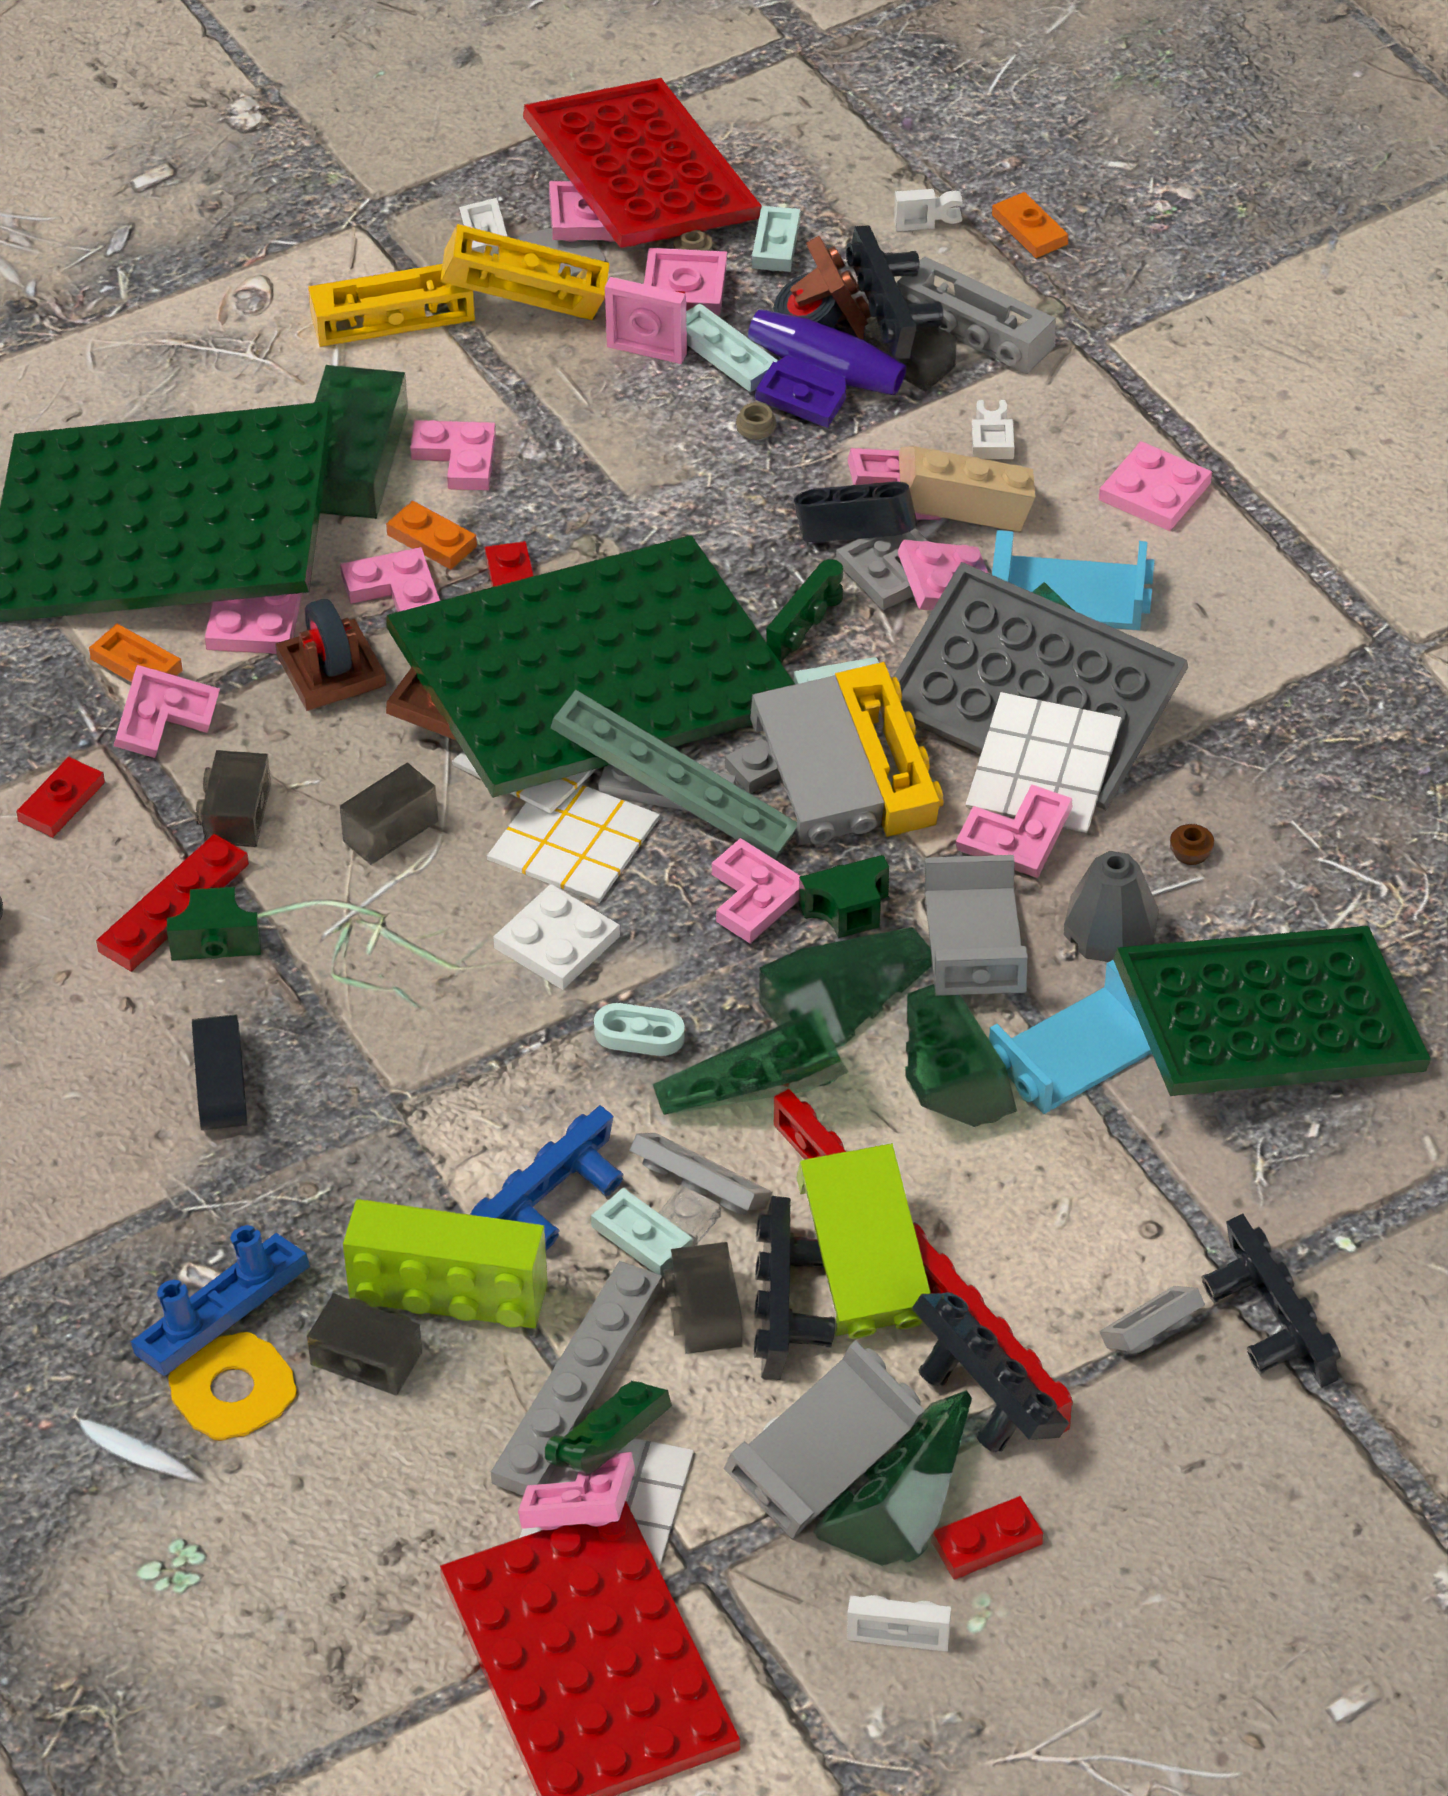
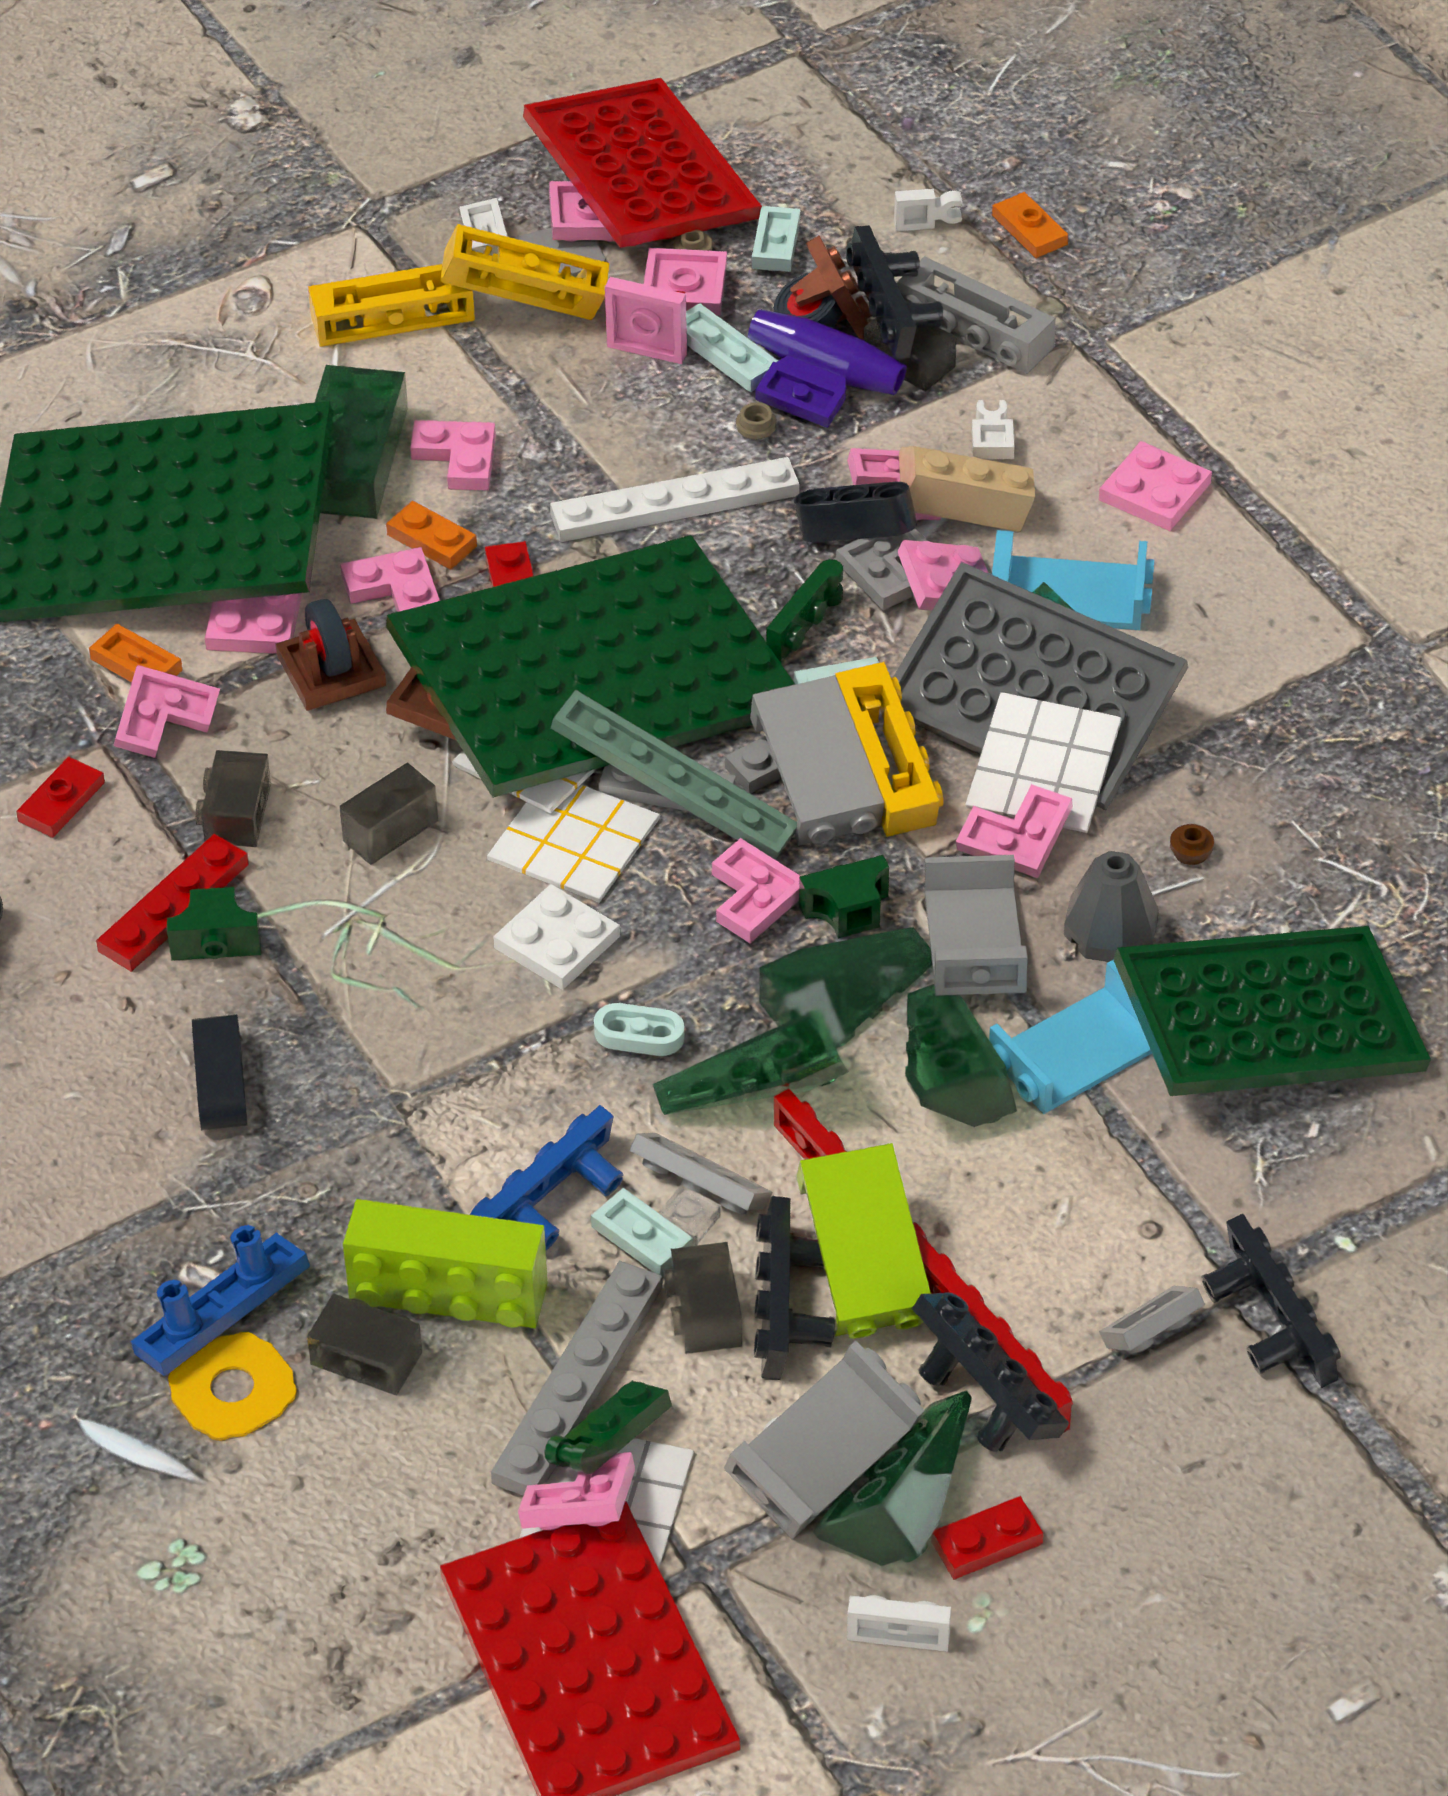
(674, 499): none -> white plate

